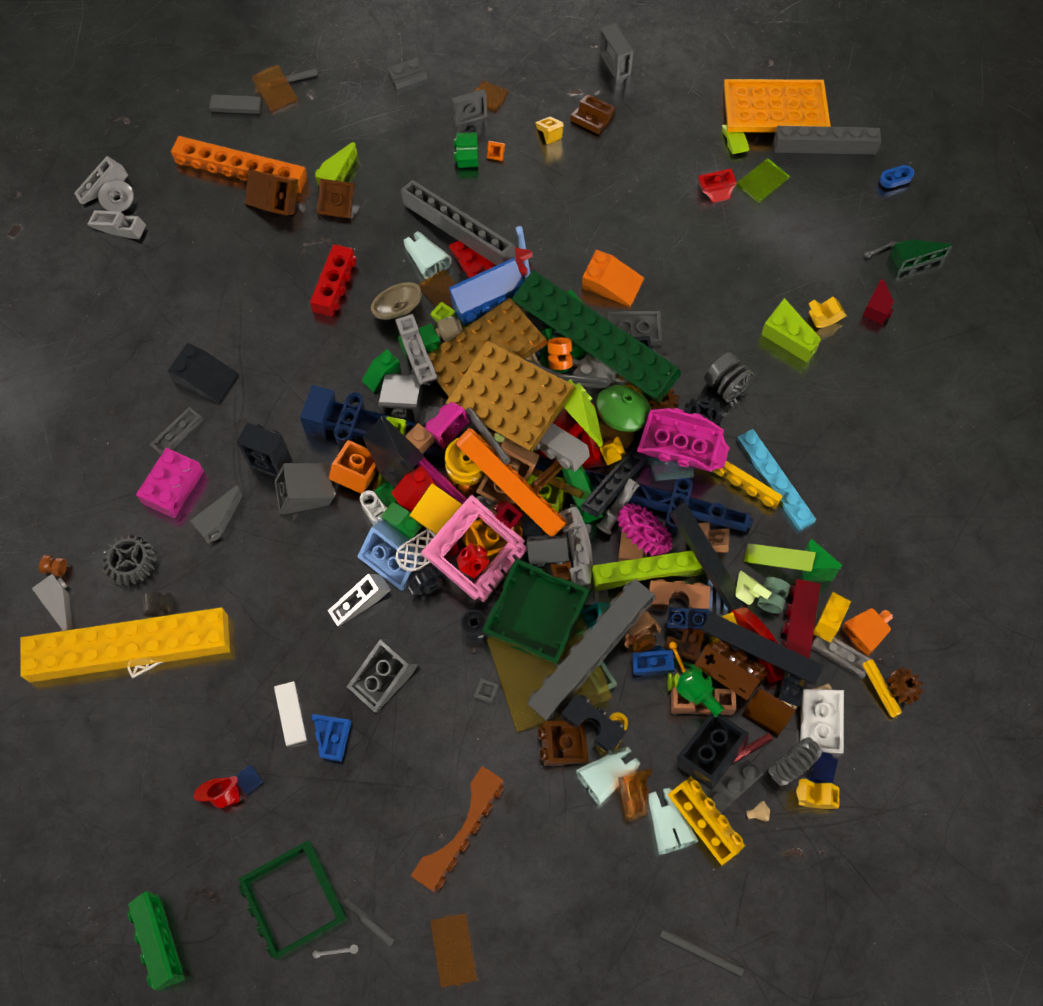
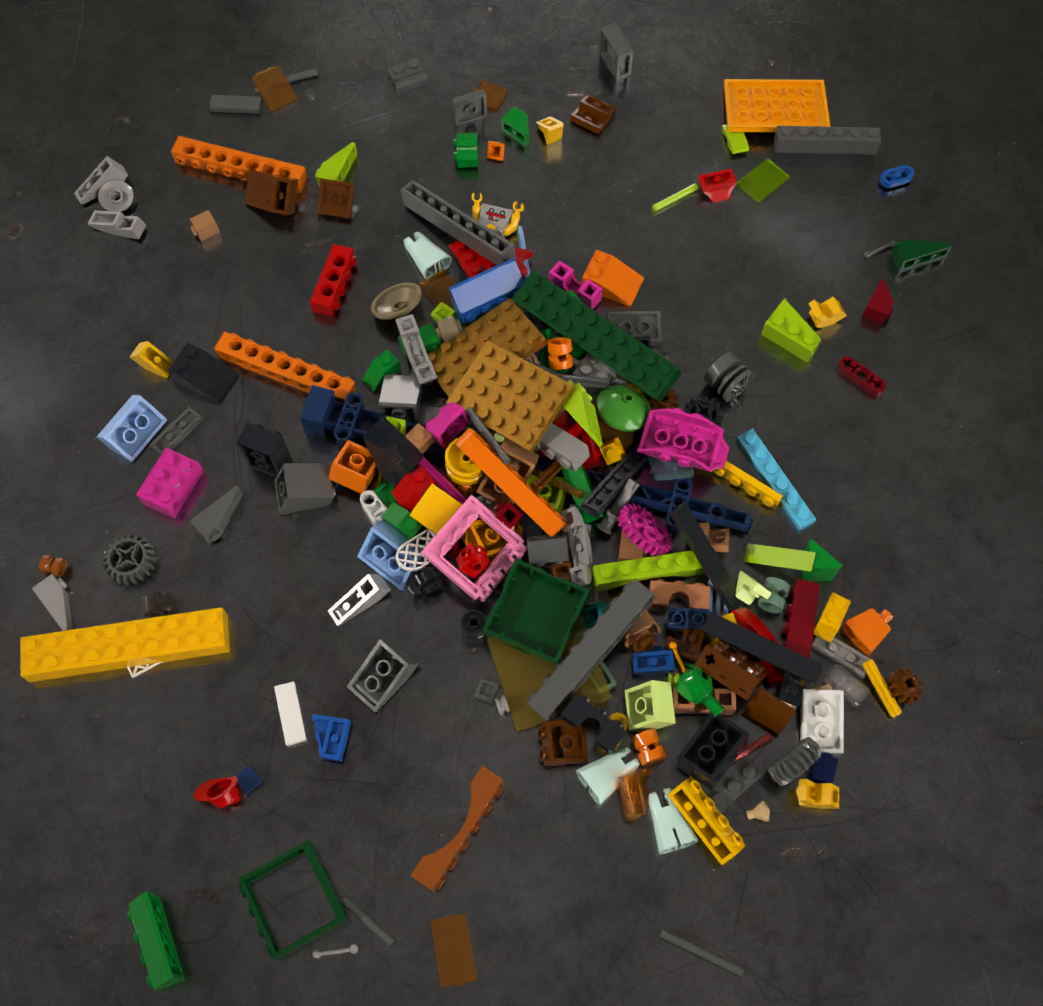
(132, 427): none -> light blue slope
(152, 359): none -> yellow slope
(204, 226): none -> medium nougat brick
(275, 370): none -> orange brick
(496, 218): none -> torso
(502, 705): none -> light grey bush
(516, 125): none -> green slope
(564, 278): none -> dark pink arch
(646, 740): none -> orange wheel
(650, 706): none -> yellowish green brick
(675, 197): none -> lime bar
(847, 372): none -> dark red beam
(853, 688): none -> clear brick

